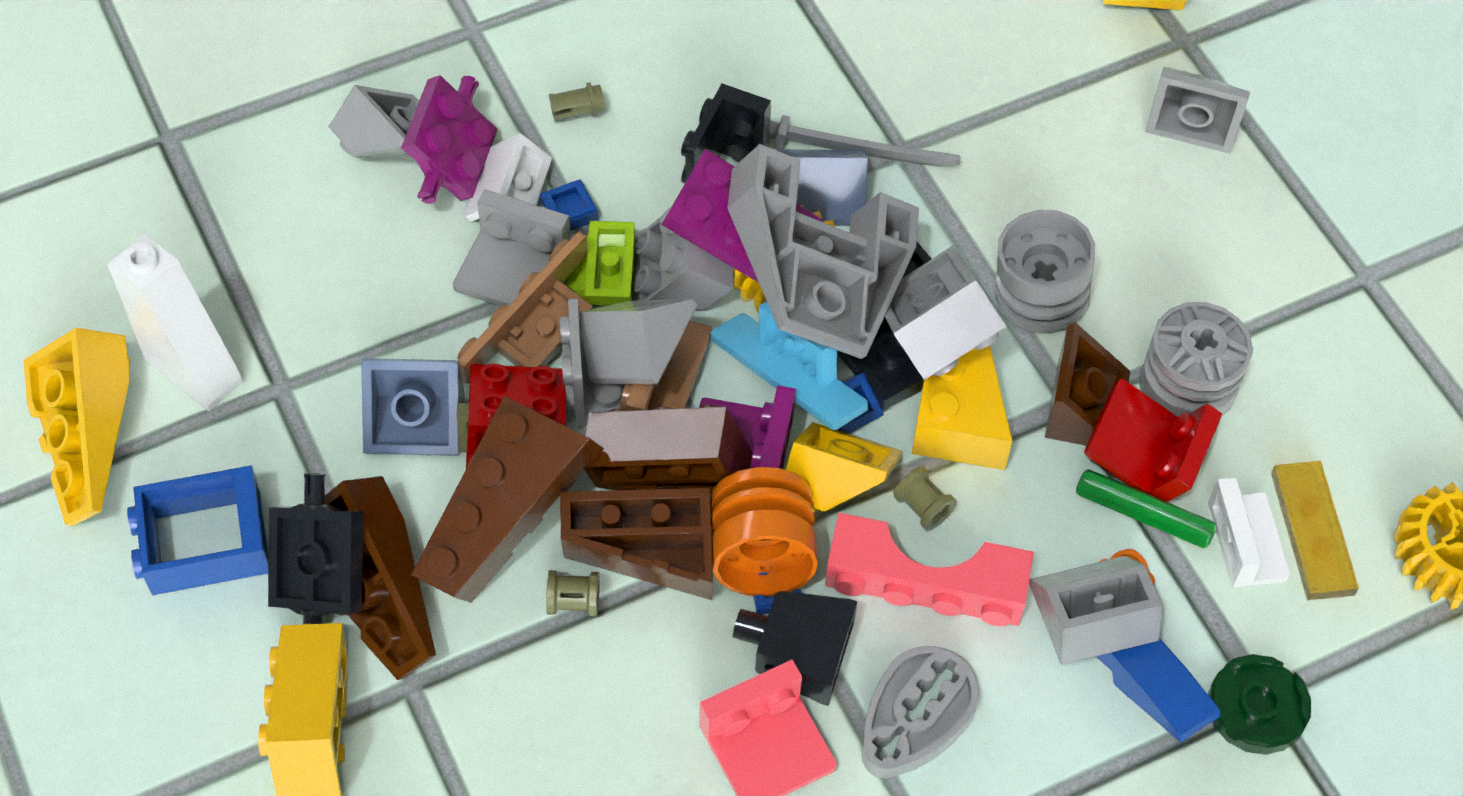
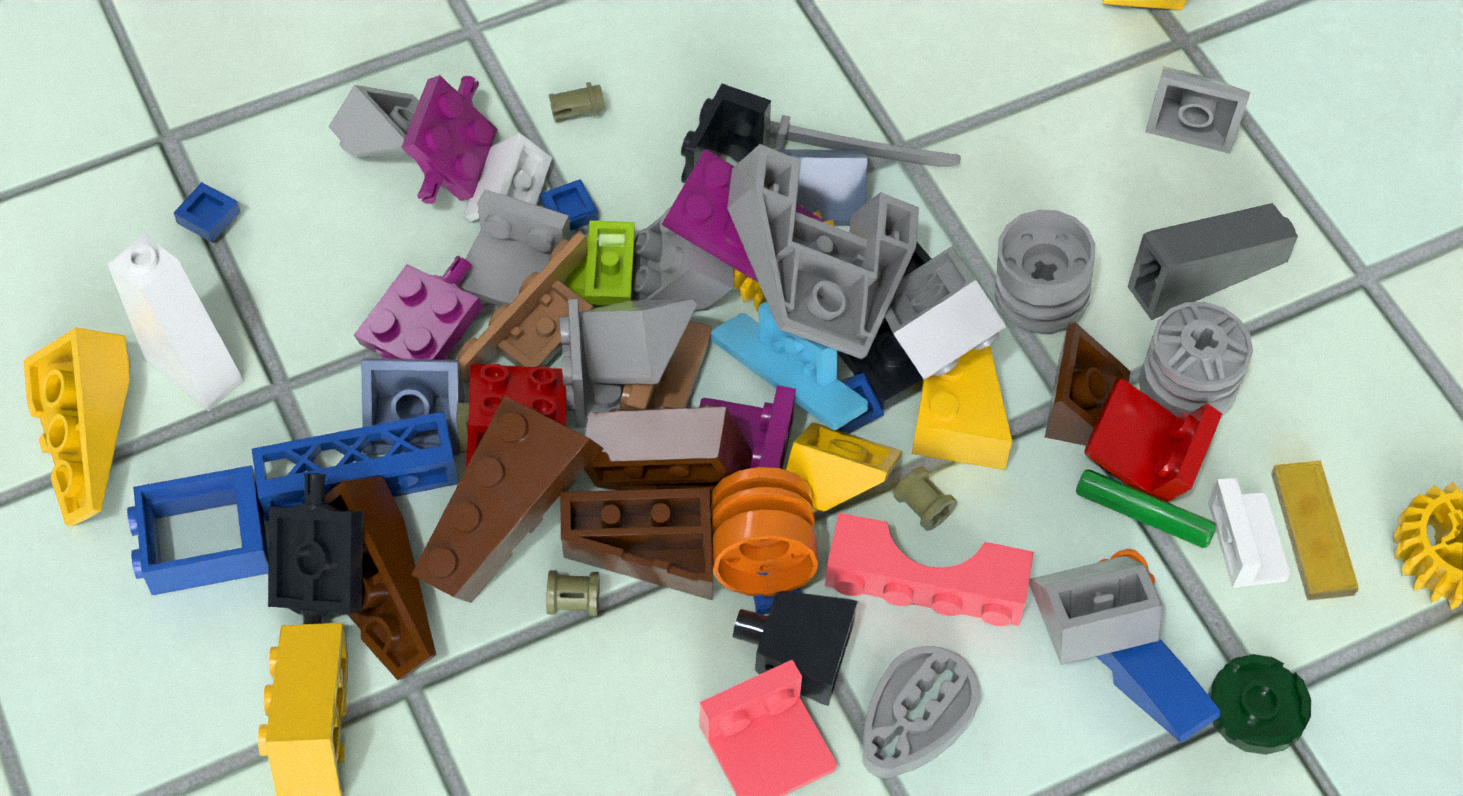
(206, 212): none -> blue plate
(403, 472): none -> blue fence
(421, 315): none -> plate
(1208, 256): none -> dark grey slope

